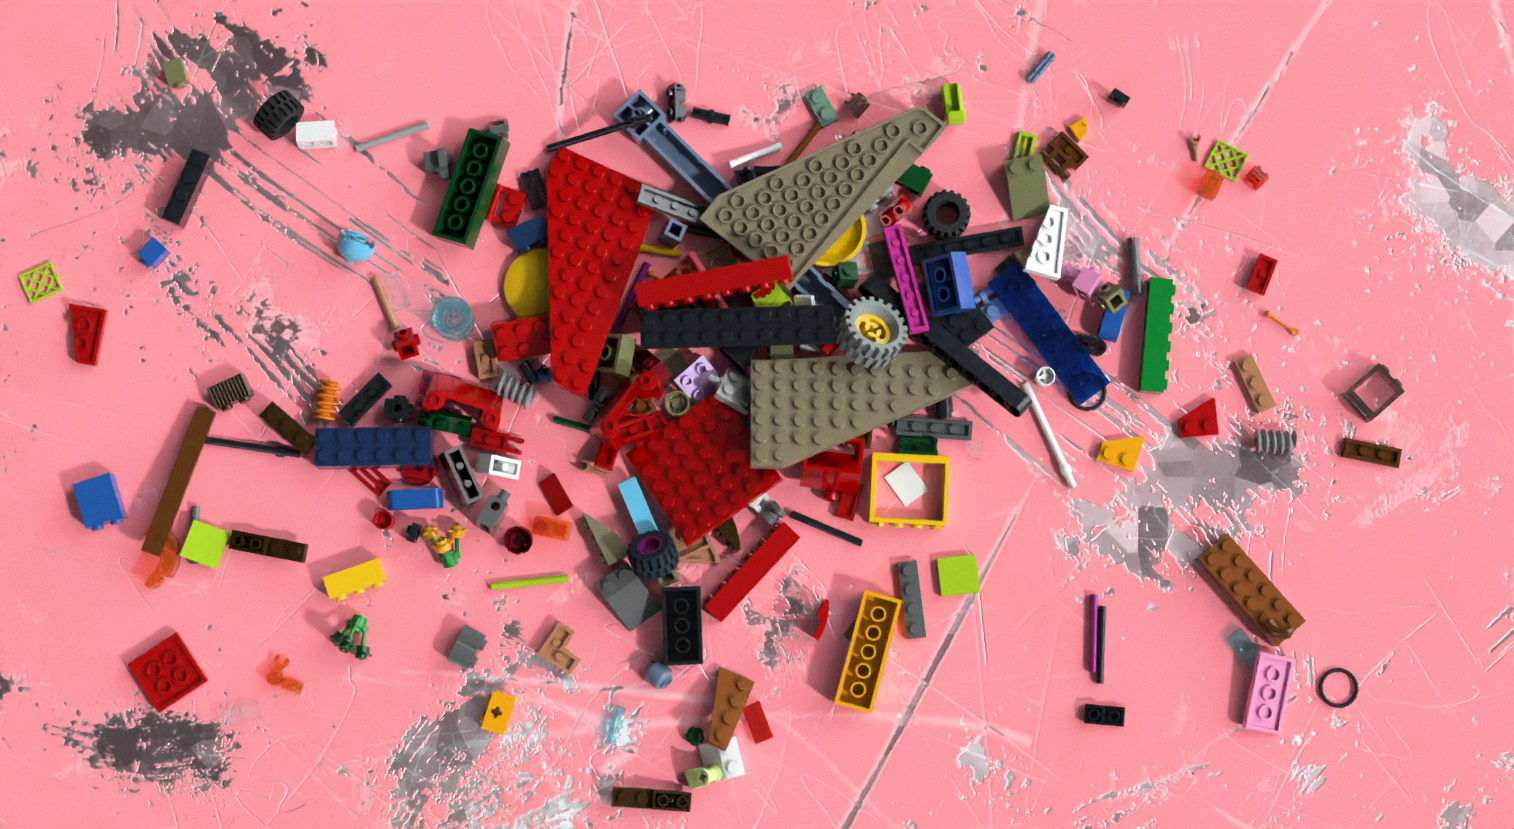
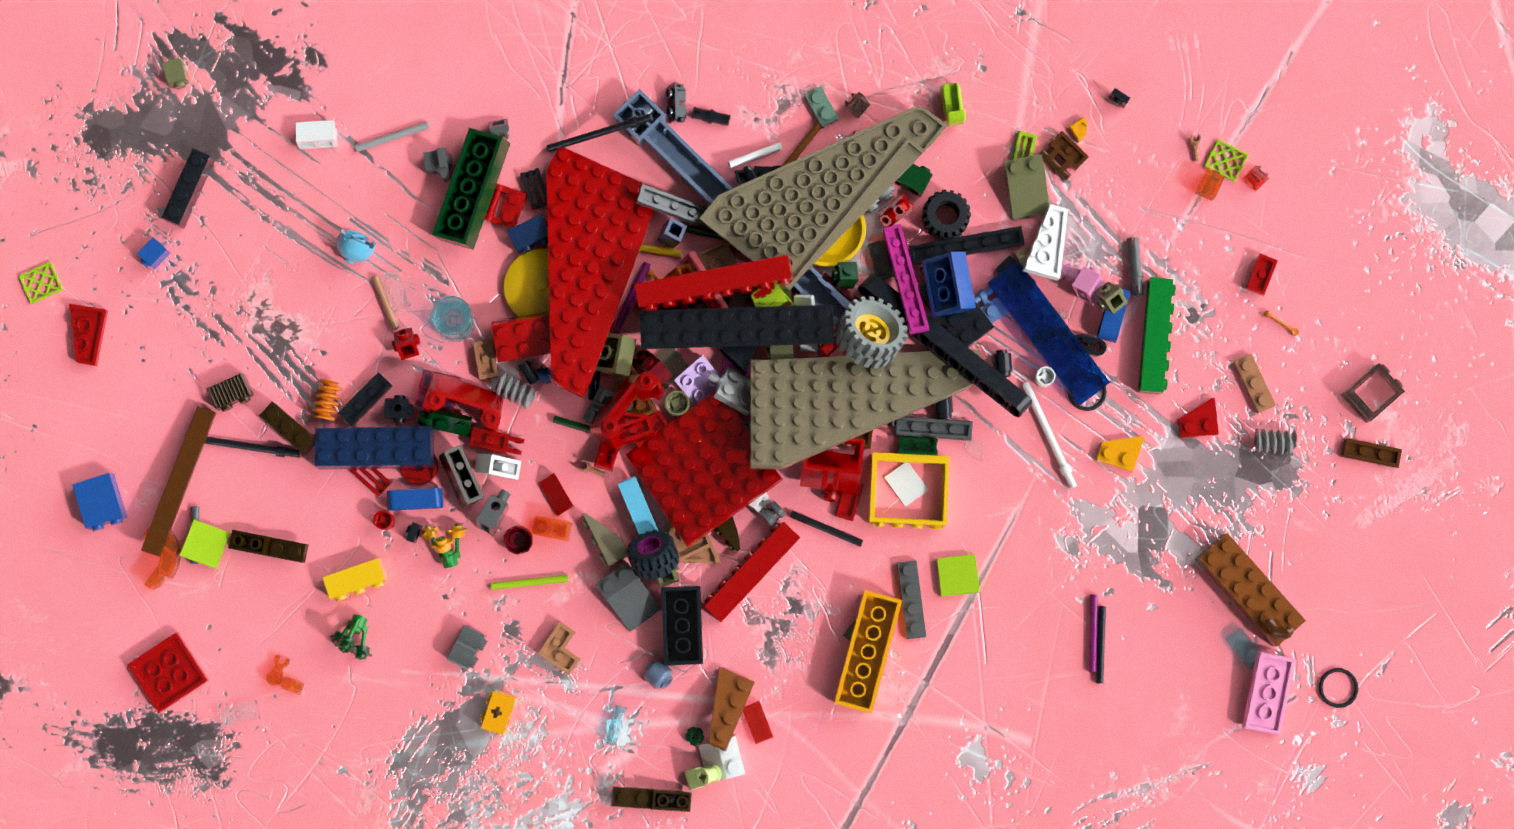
(278, 115): black tyre -> none
(822, 614): red slope -> none
(1002, 362): none -> black brick
(1042, 65): sand blue axle -> none
(1104, 715): black slope -> none

